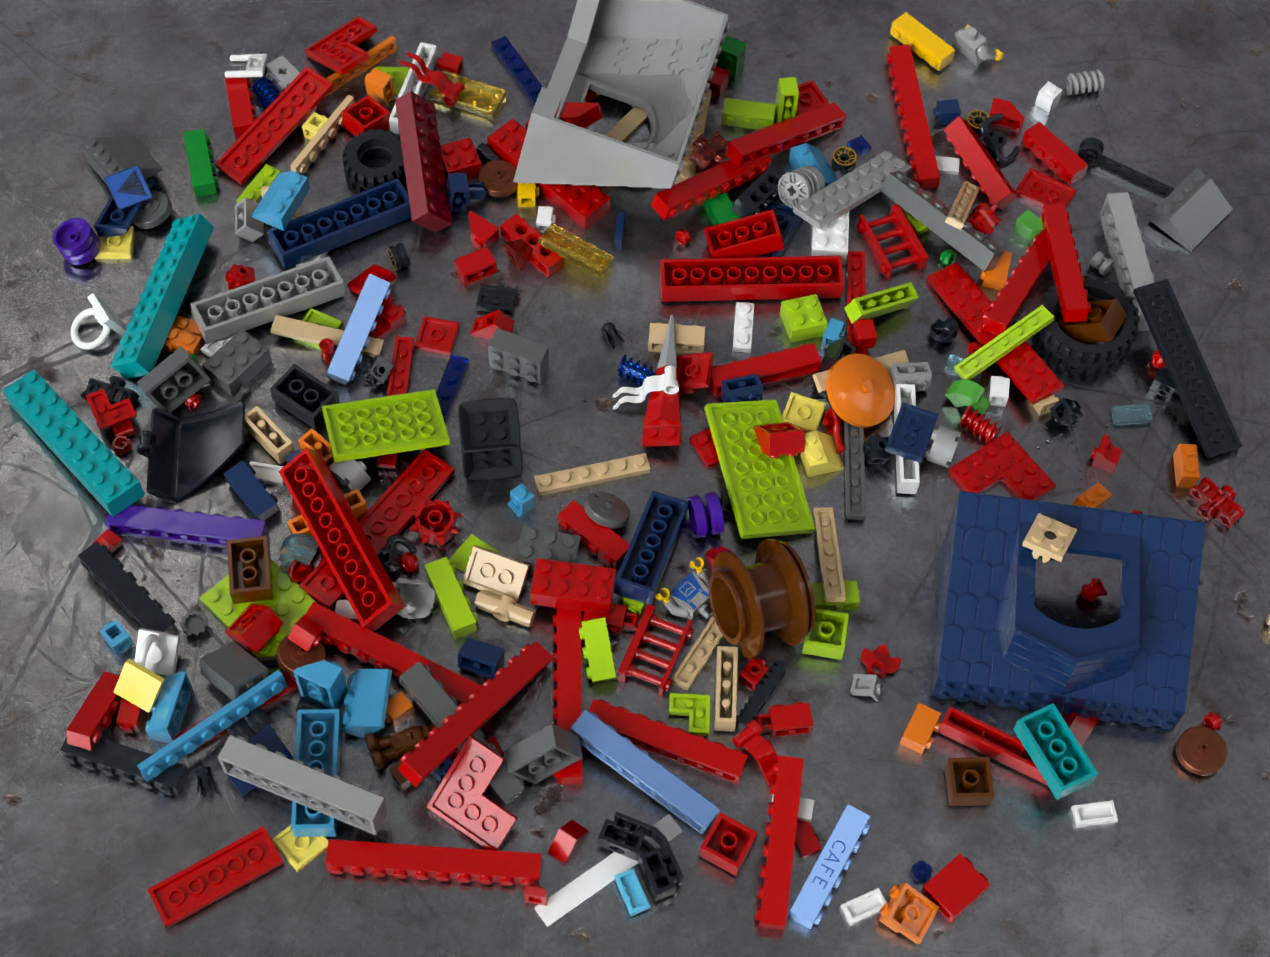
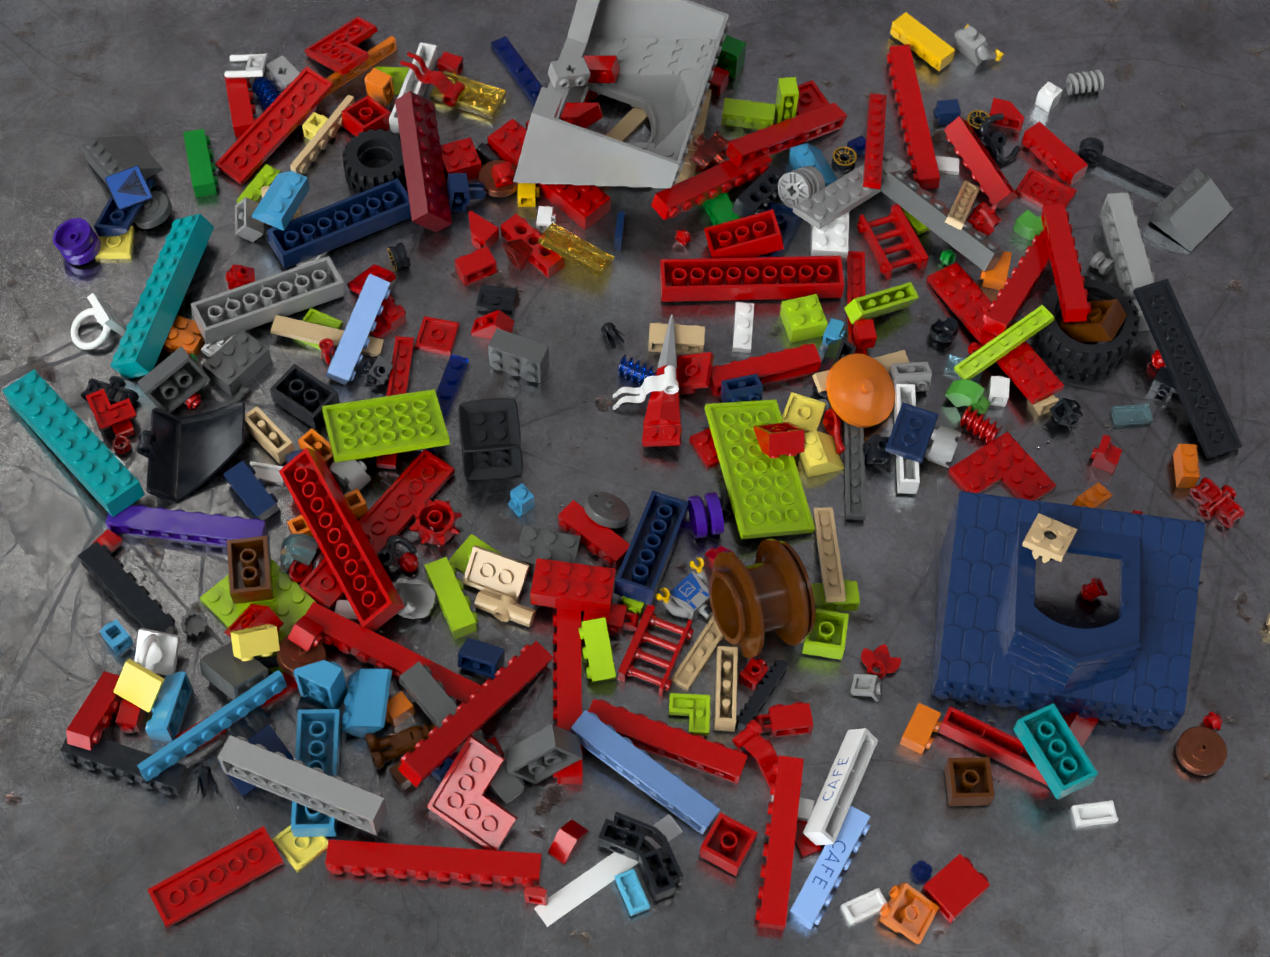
(255, 641): none -> light yellow brick
(503, 174): none -> red brick
(568, 73): none -> light grey brick
(592, 474): tan plate -> none
(602, 68): none -> red brick
(840, 787): none -> white brick
(874, 141): none -> red plate

